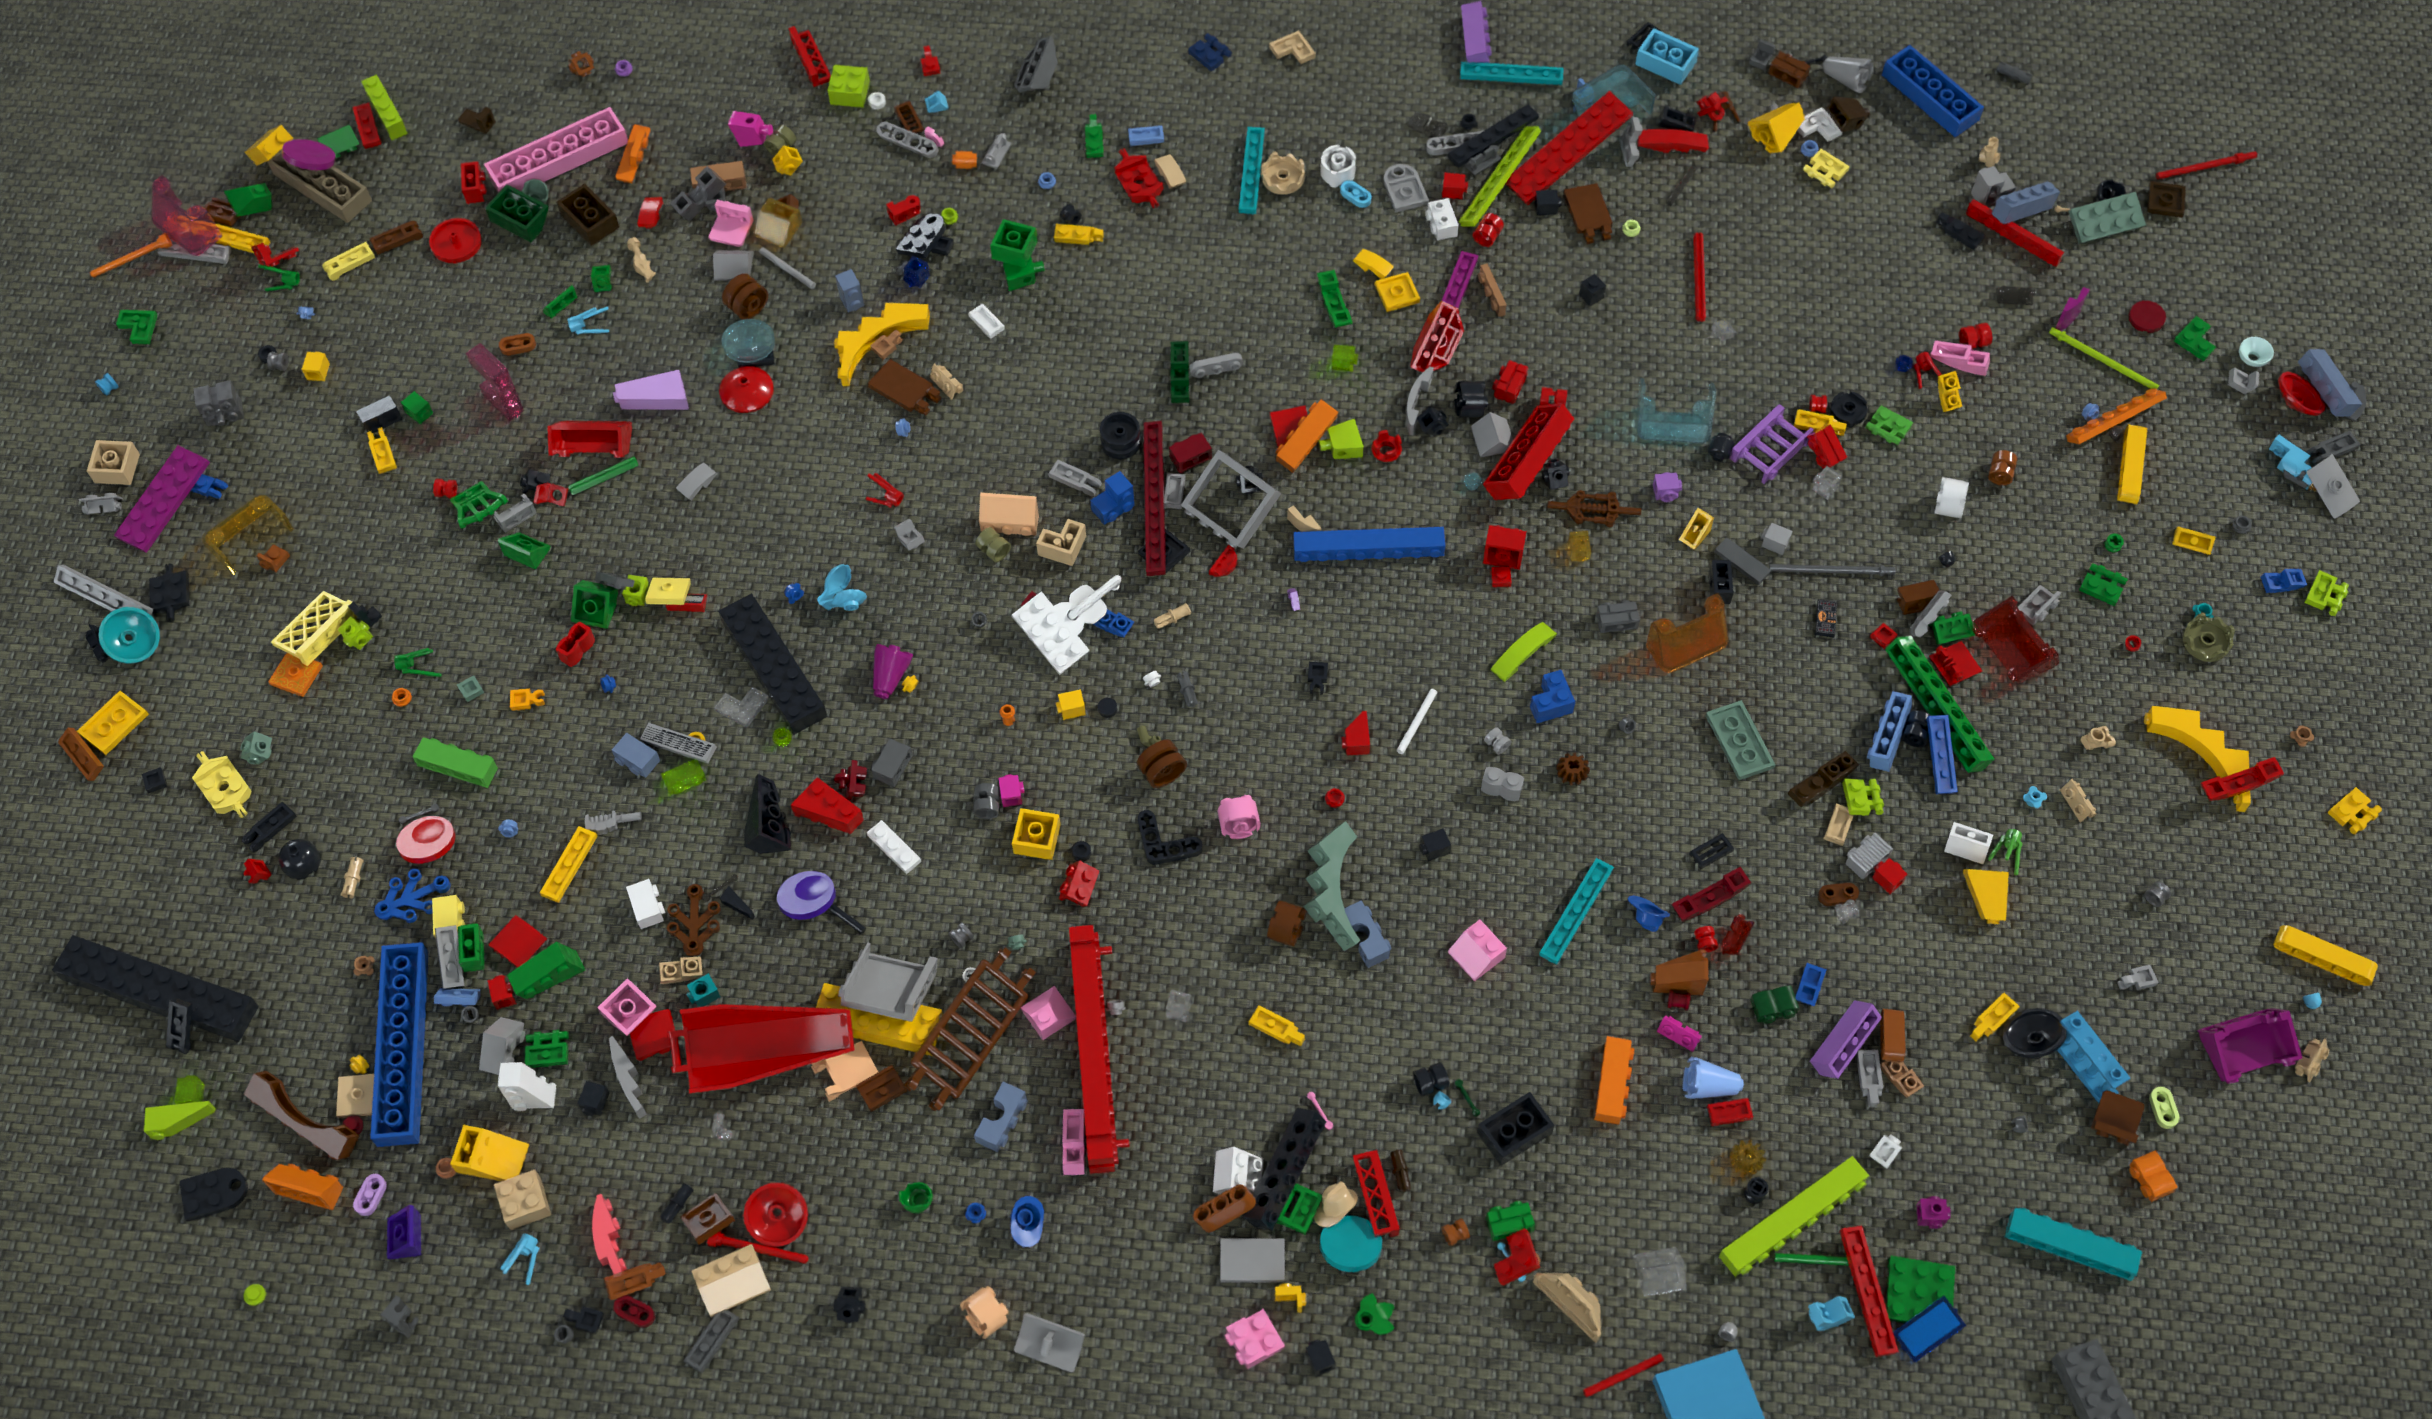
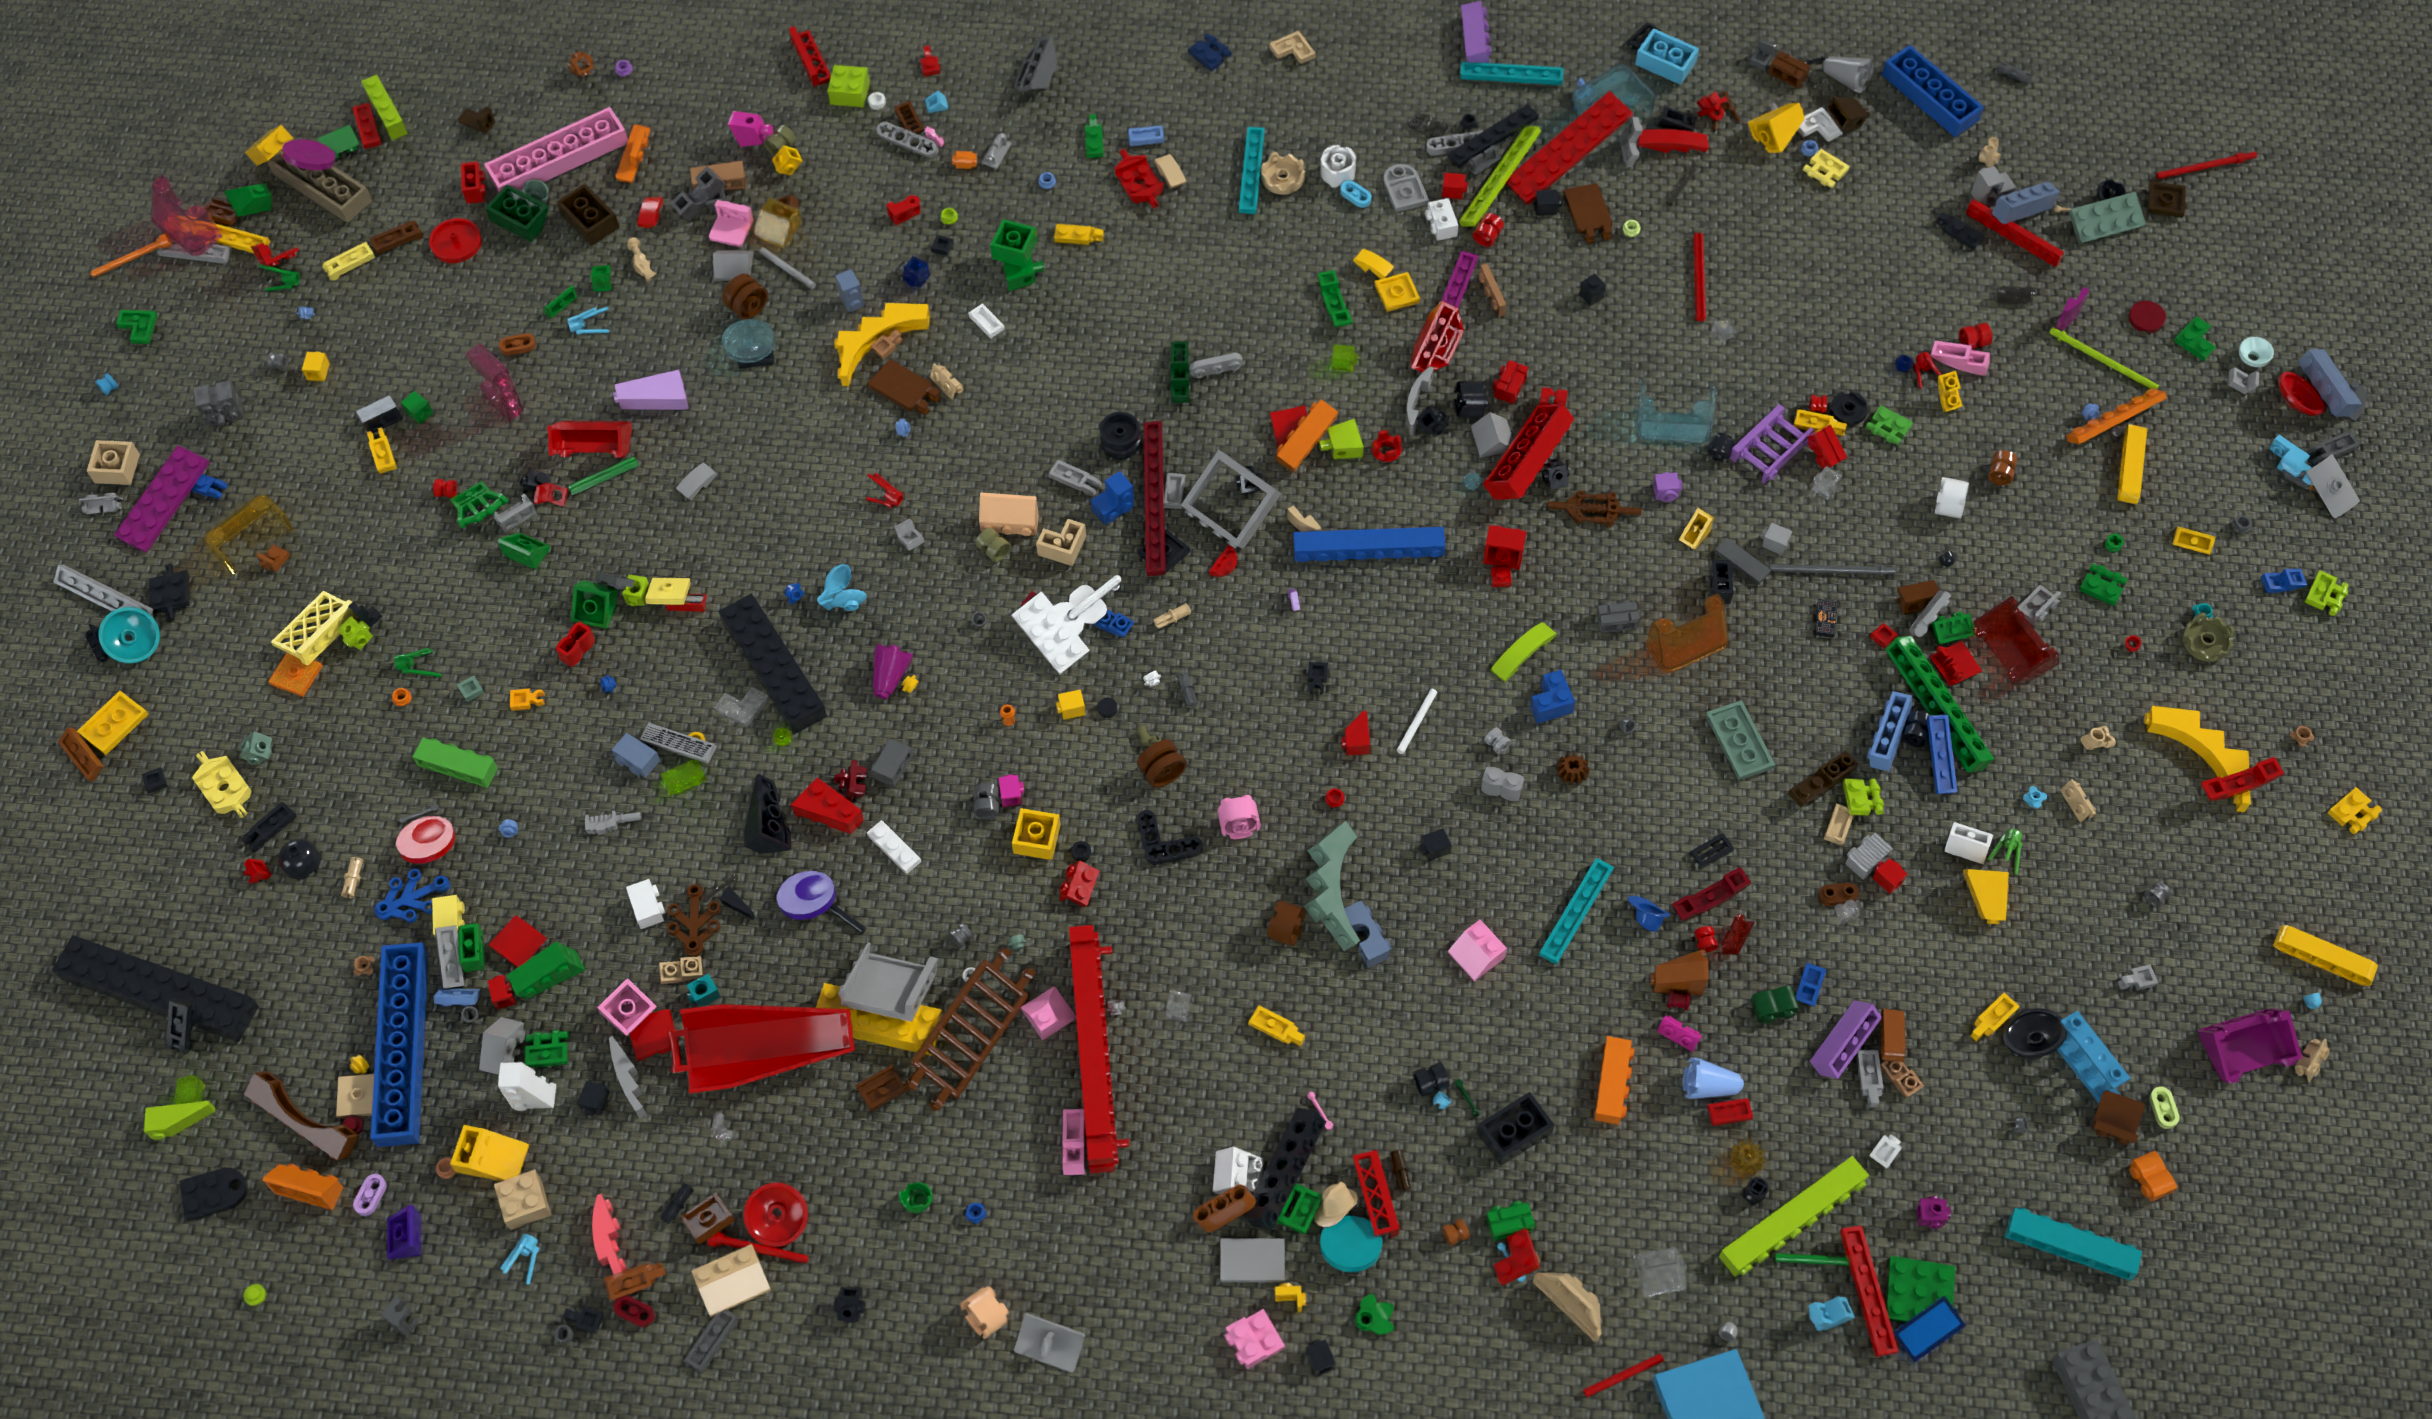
(264, 351): black tile -> none
(568, 864): yellow plate -> none
(746, 396): red dish -> none
(846, 1070): light nougat flag -> none
(922, 236): plate -> none
(995, 1133): sand blue arch -> none
(1027, 1221): blue piece -> none
(1070, 214): black wheel -> none
(1190, 452): dark red brick -> none
(1579, 546): clear yellow brick -> none

